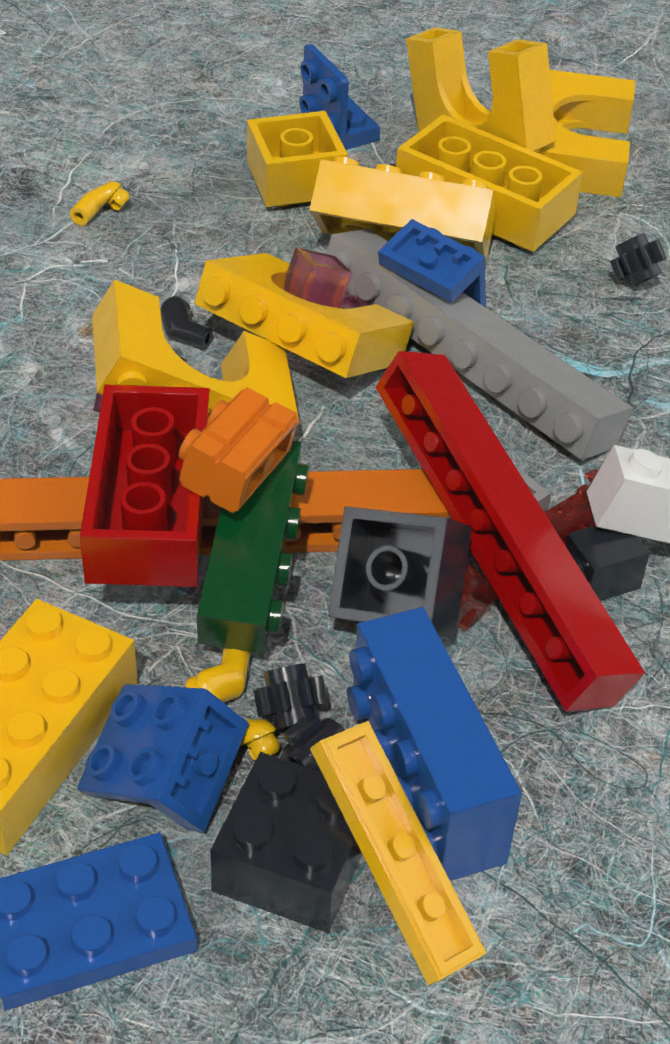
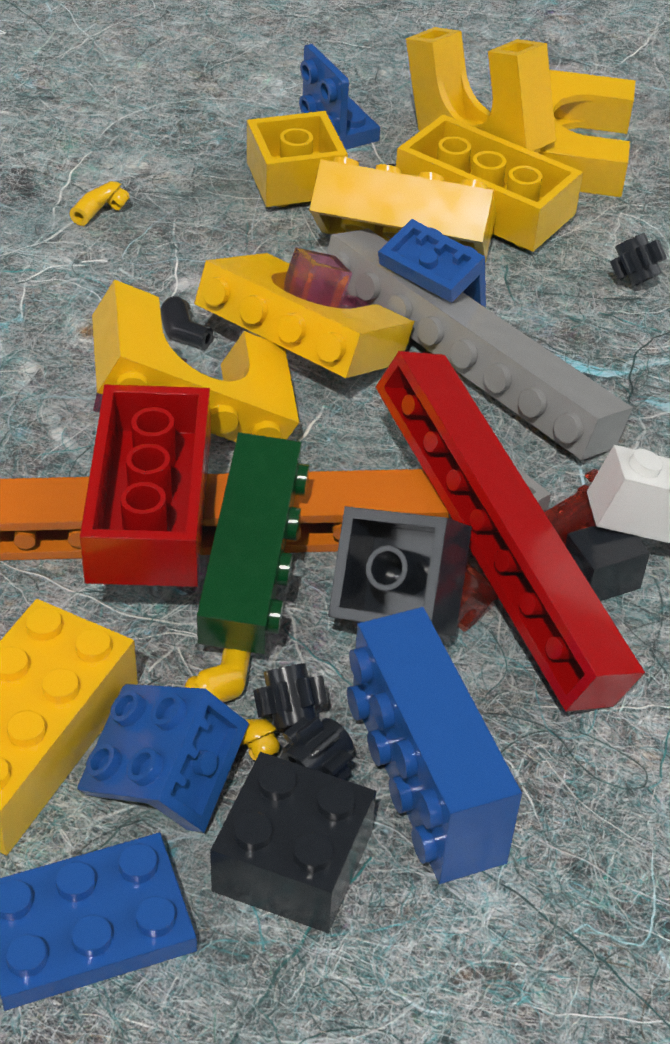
(237, 448): orange brick -> none
(398, 852): yellow tile -> none

